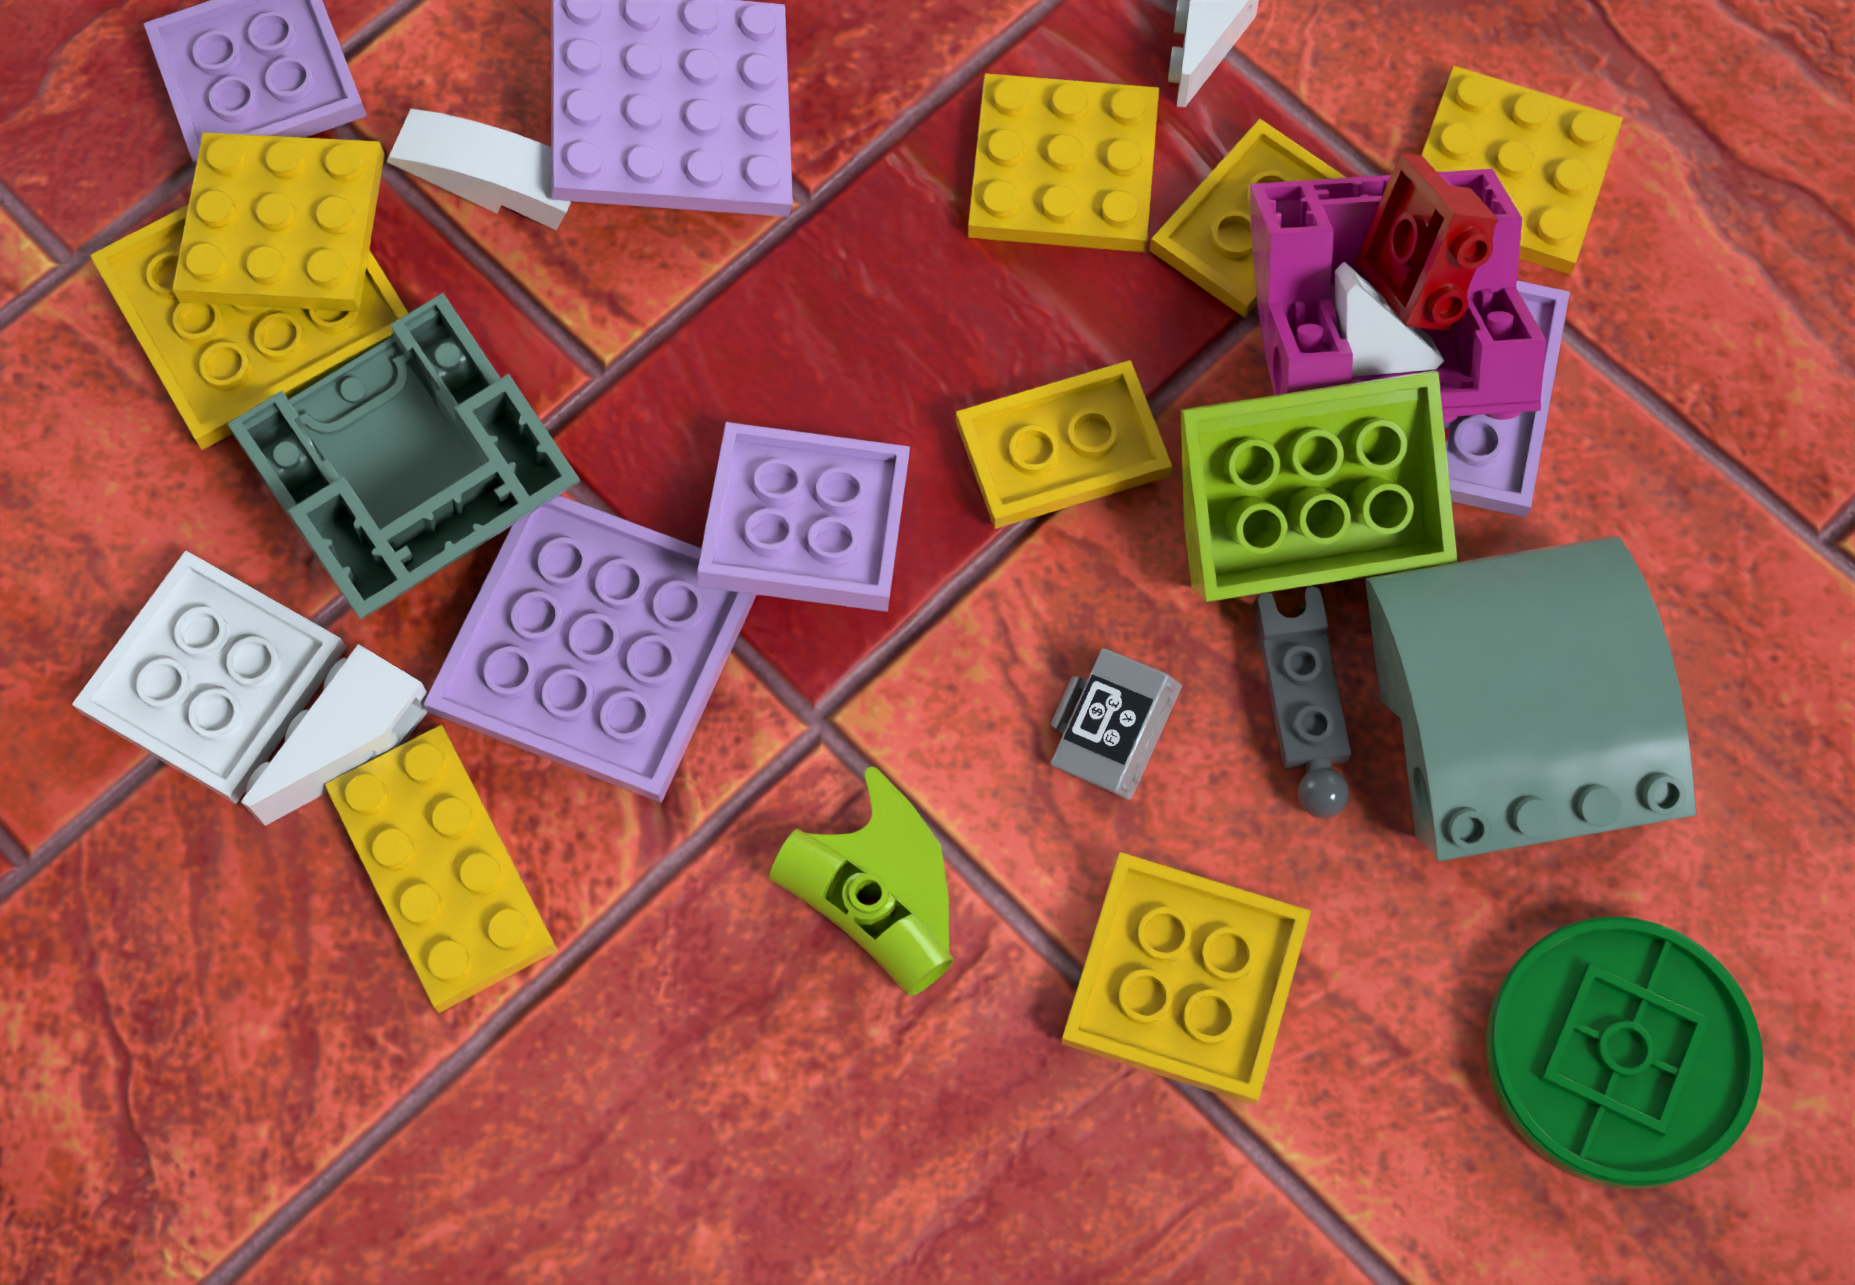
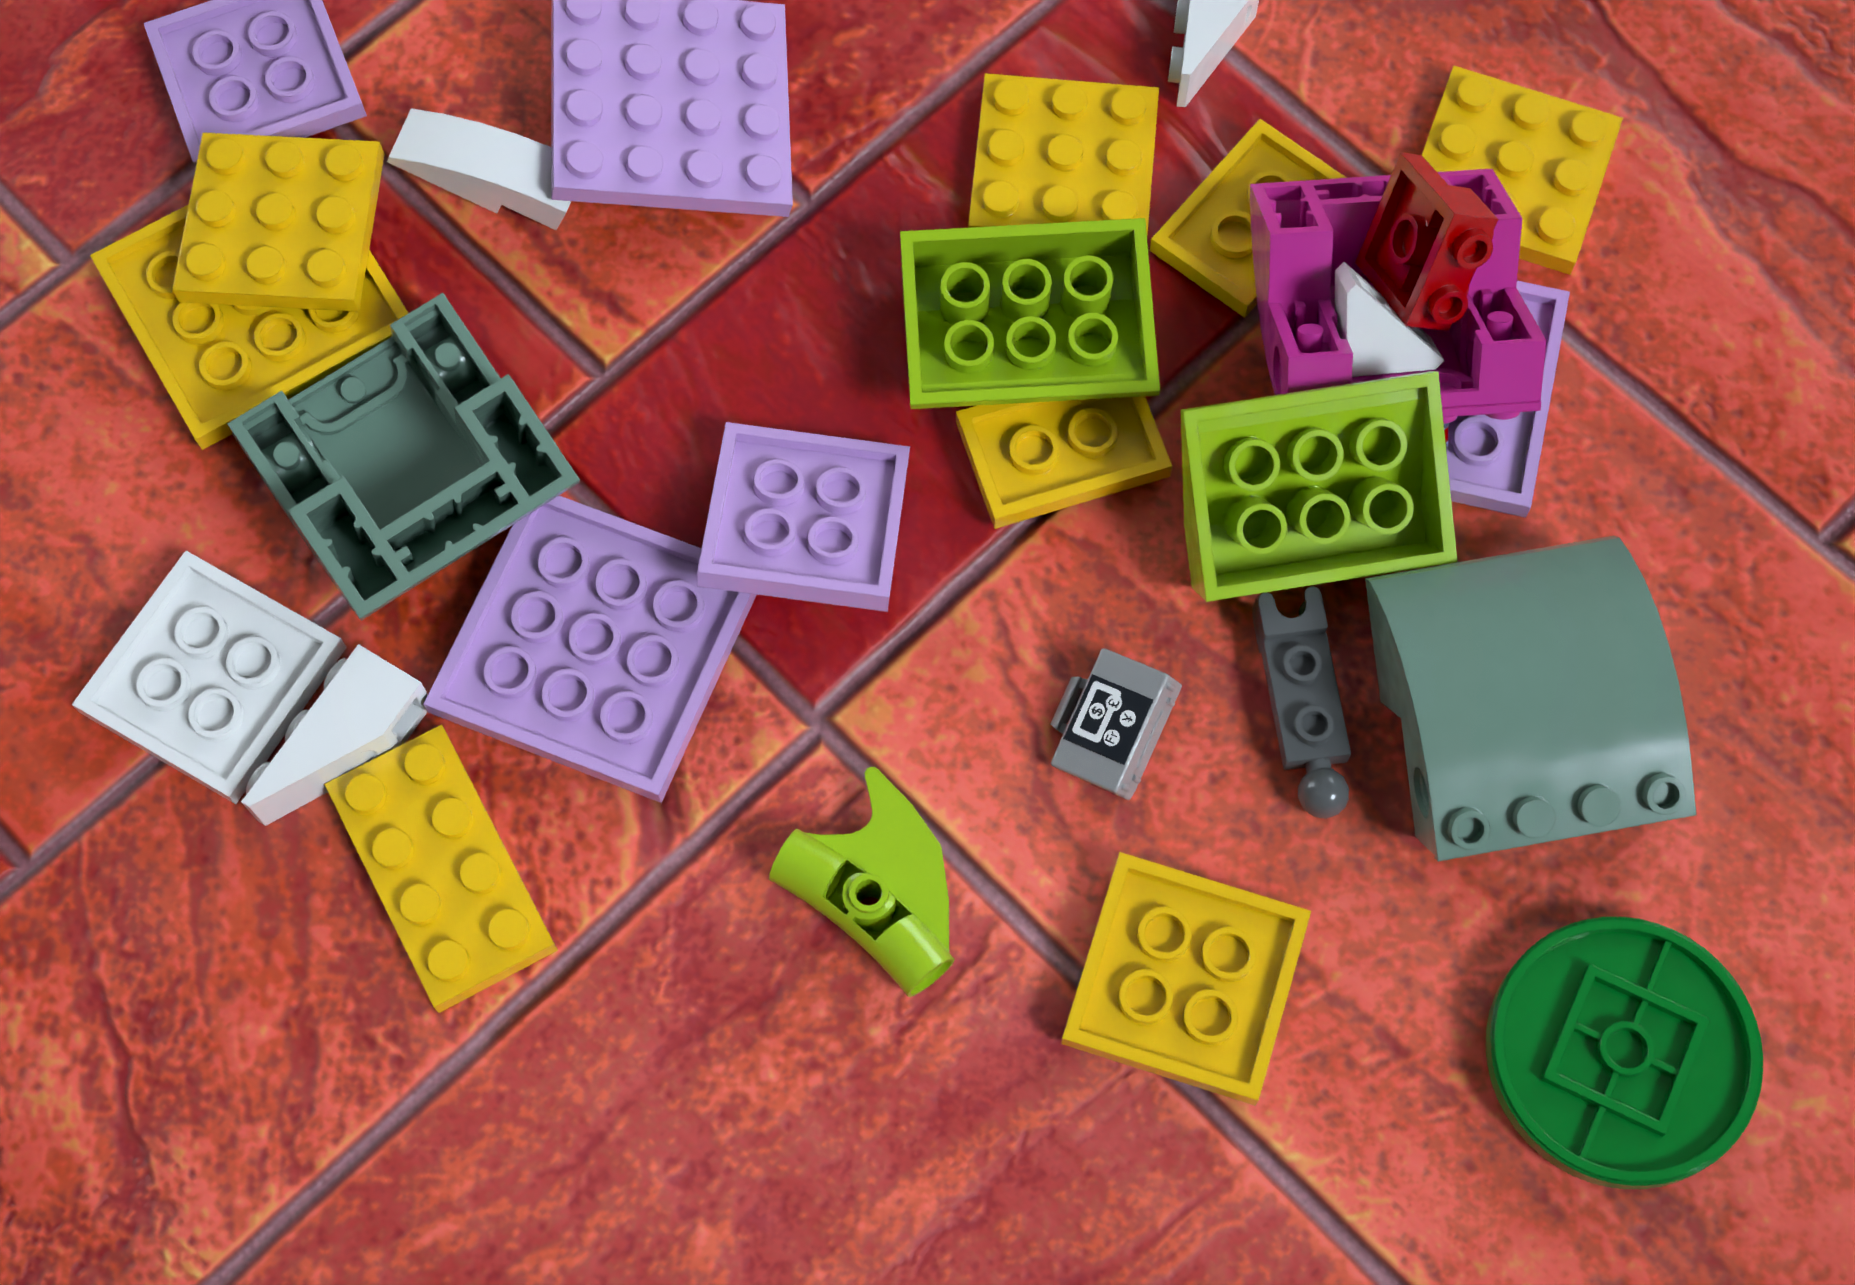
(1028, 313): none -> lime slope

